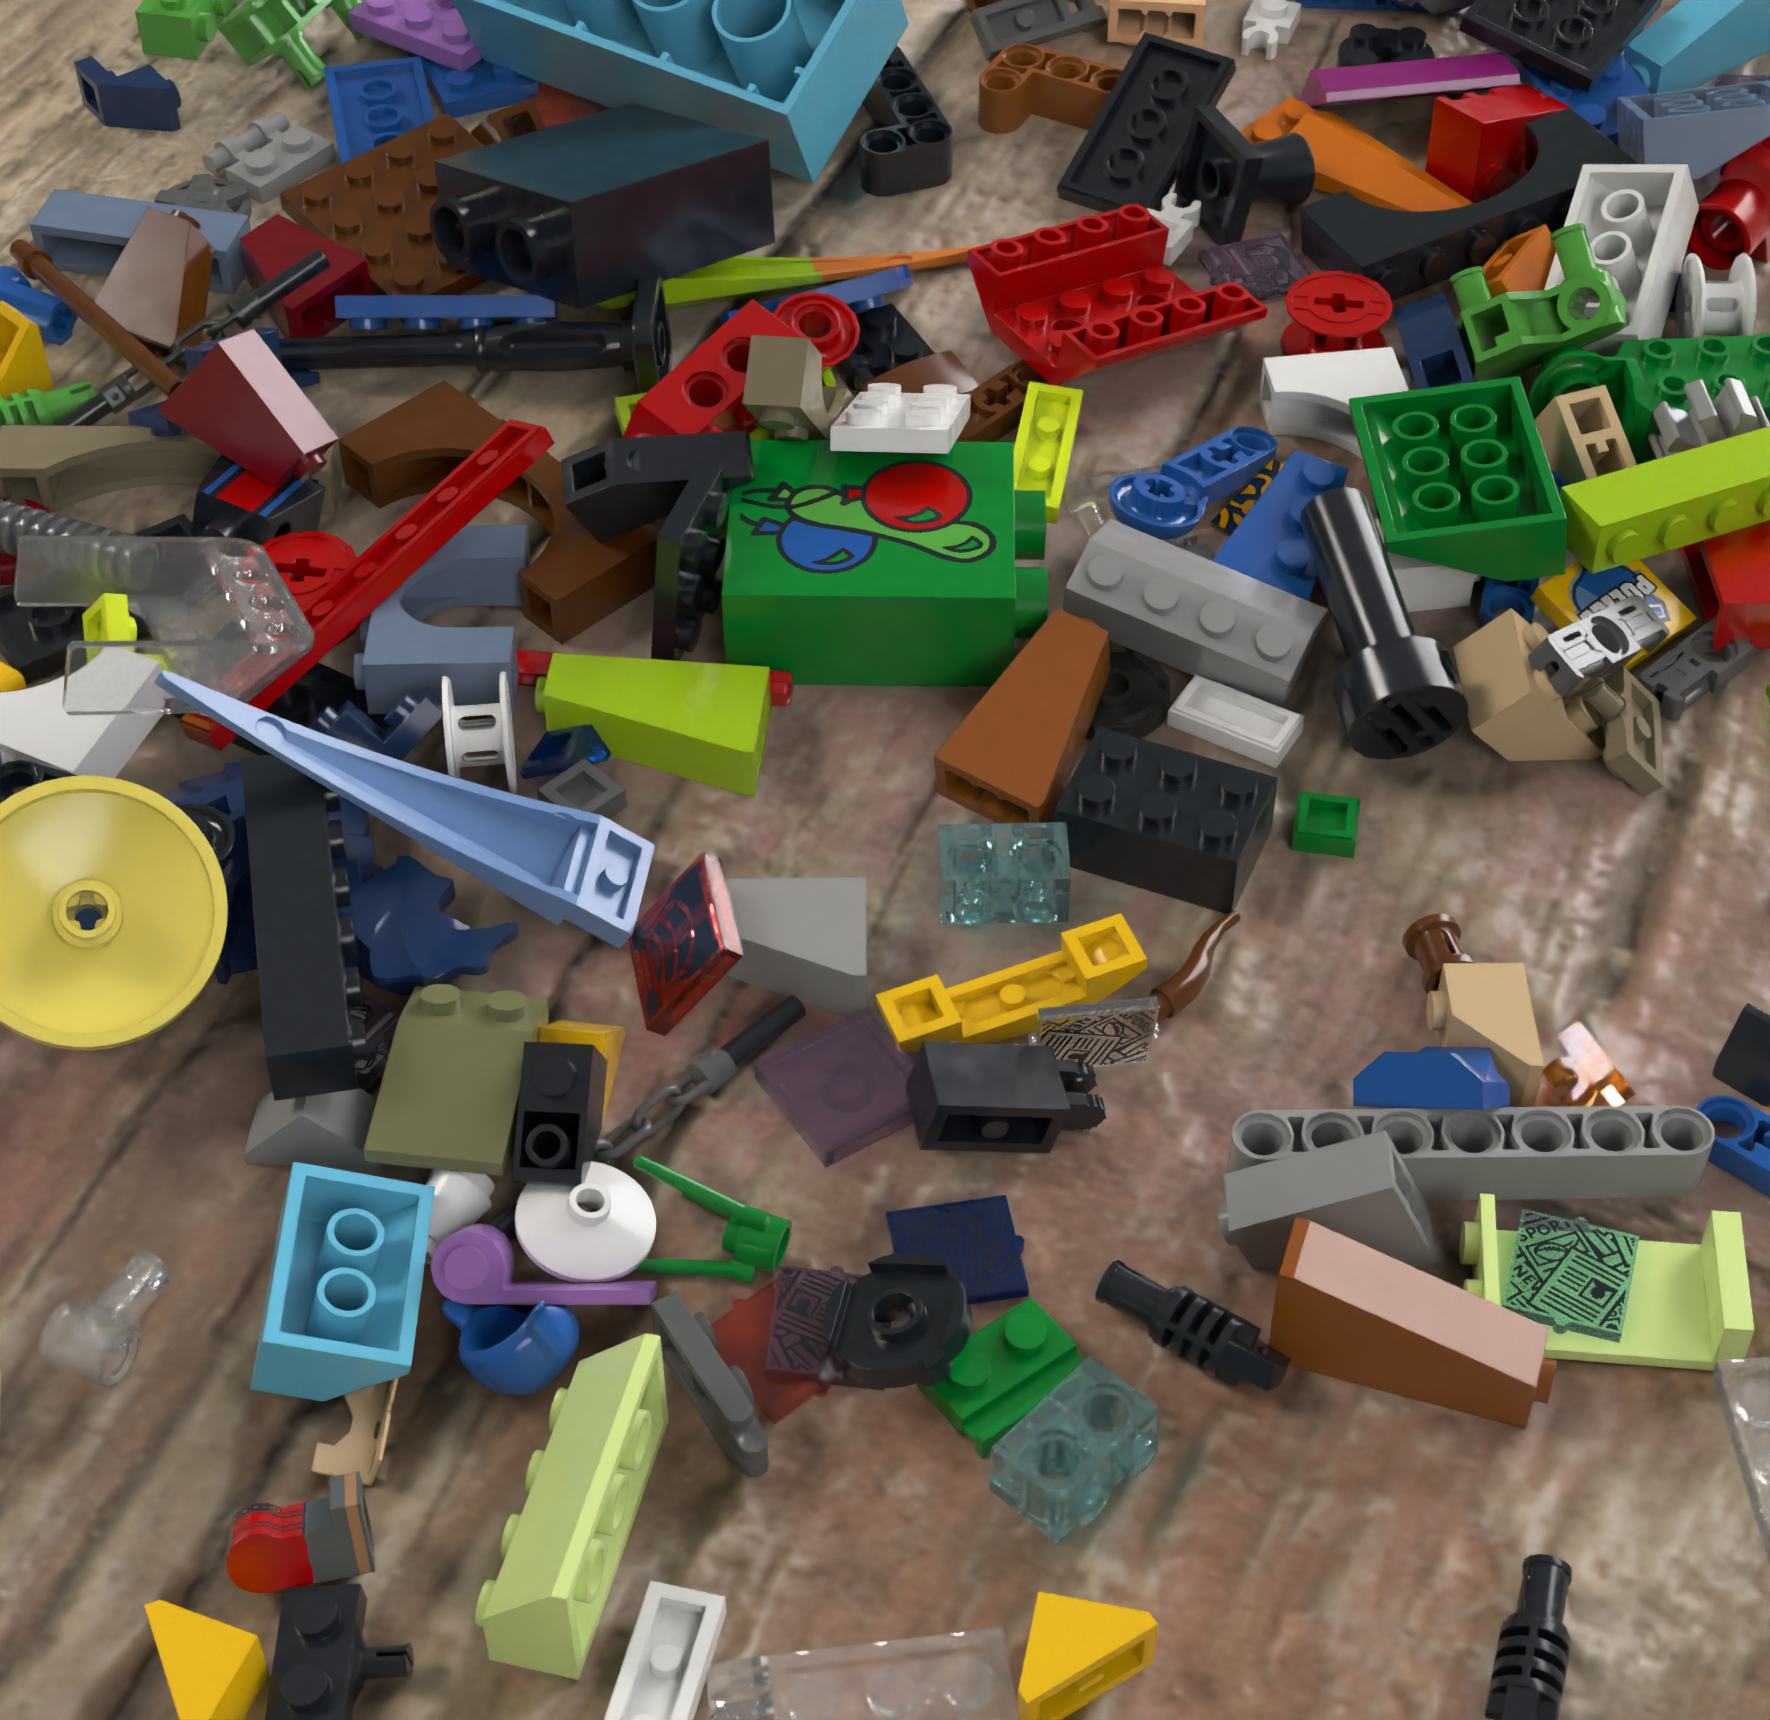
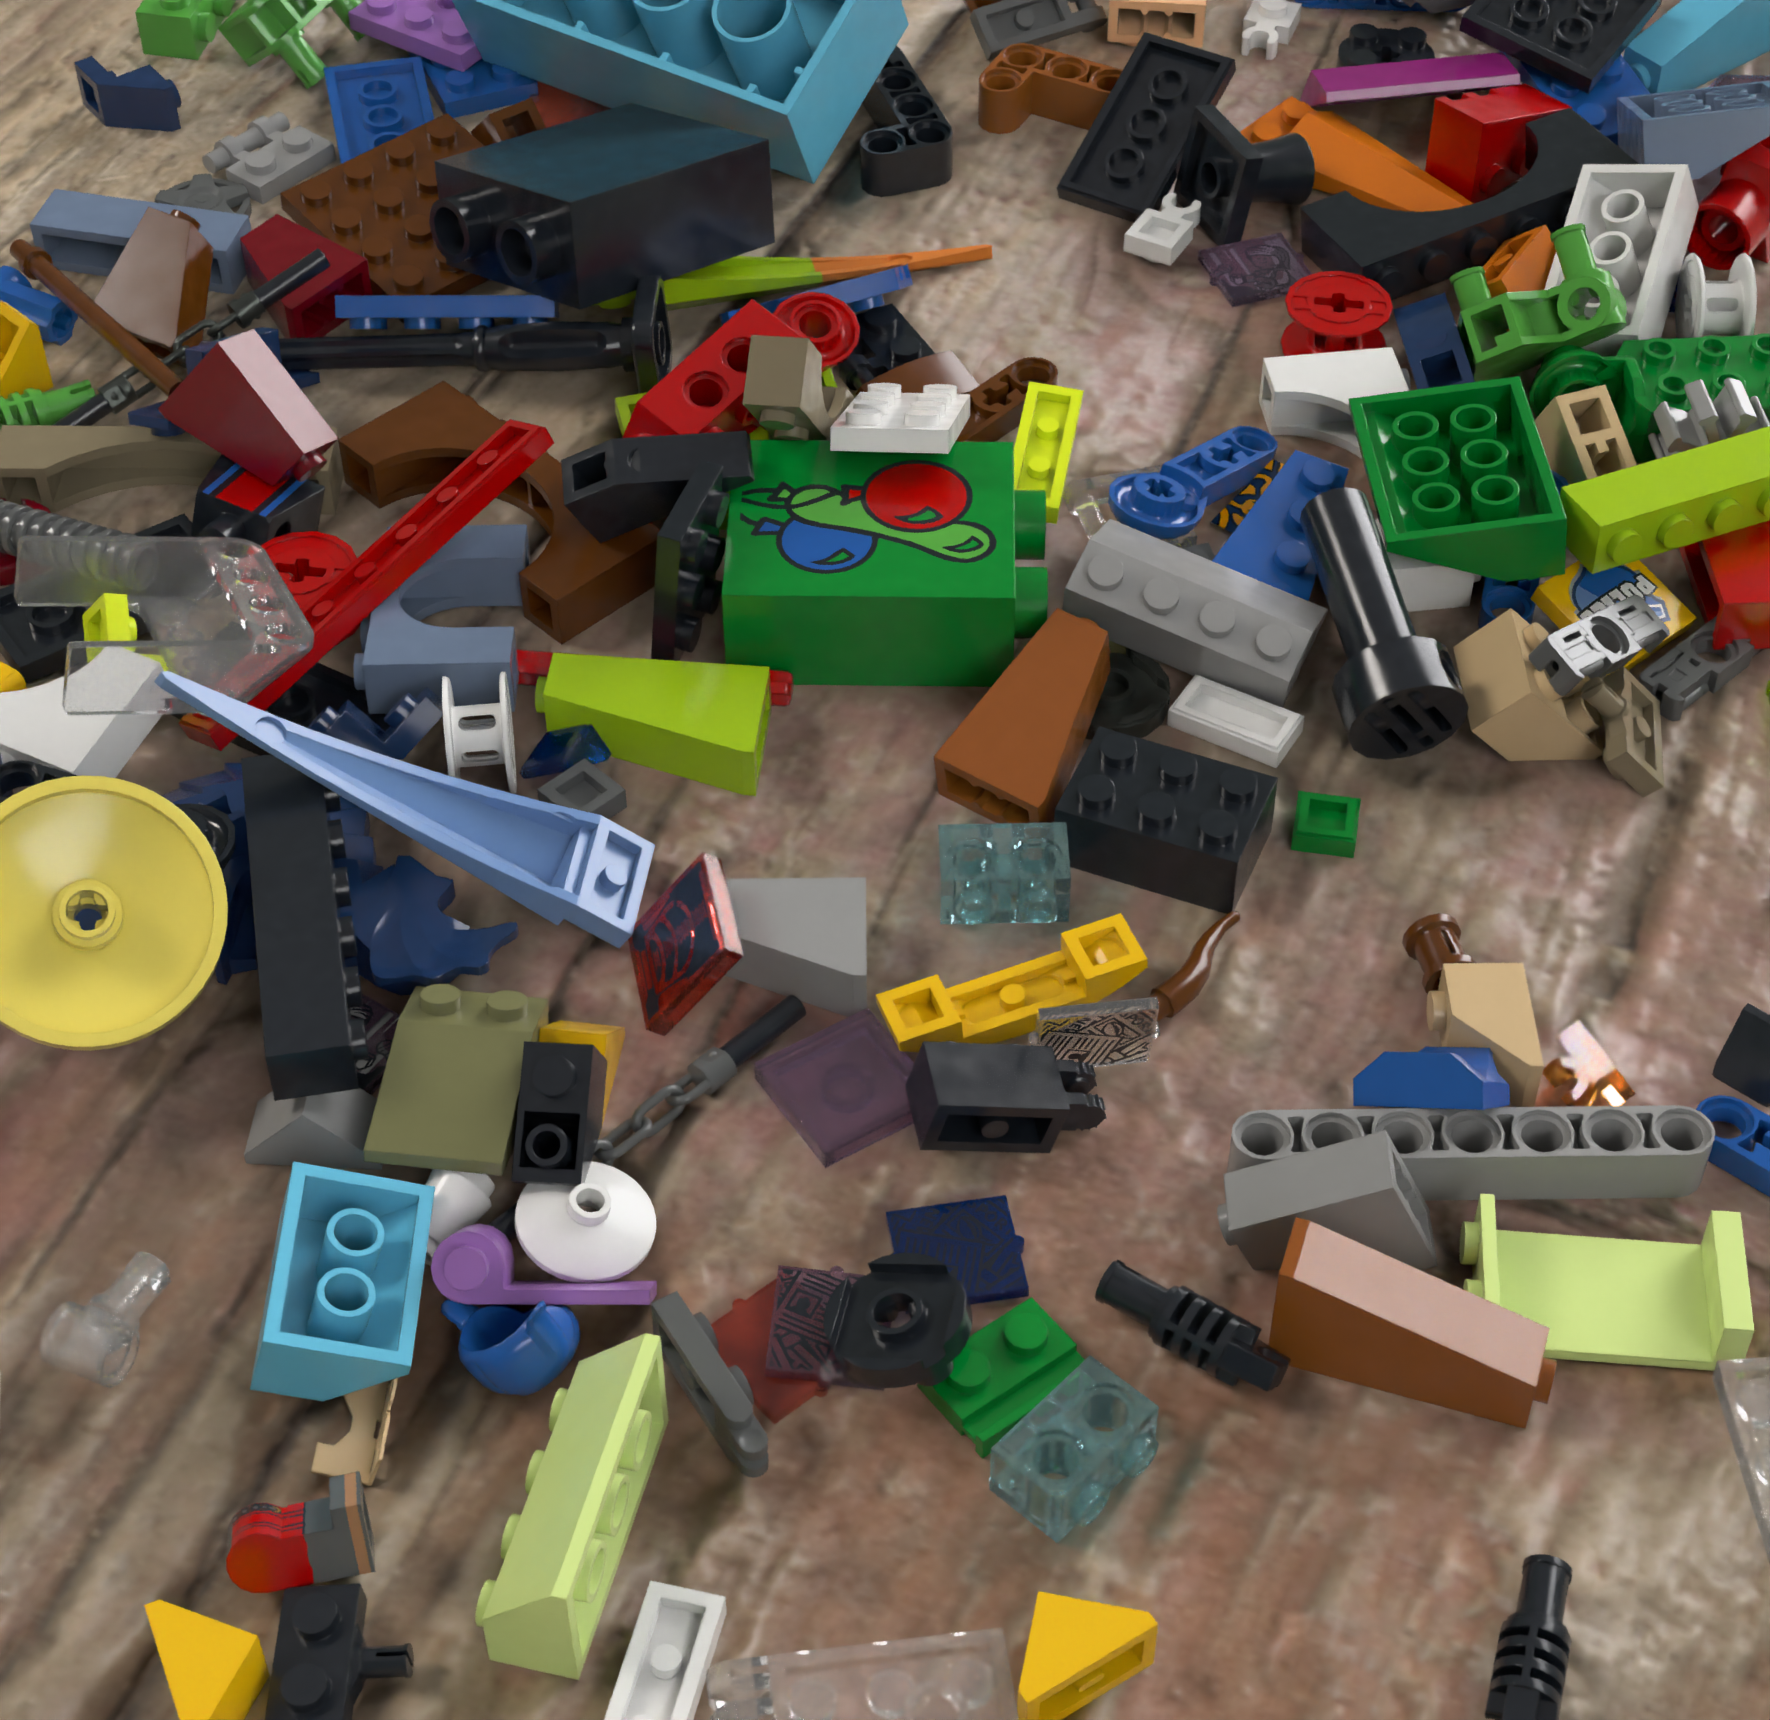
(751, 1234): green plant -> none
(1098, 296): red slope -> none
(1571, 1275): clear light blue piece -> none

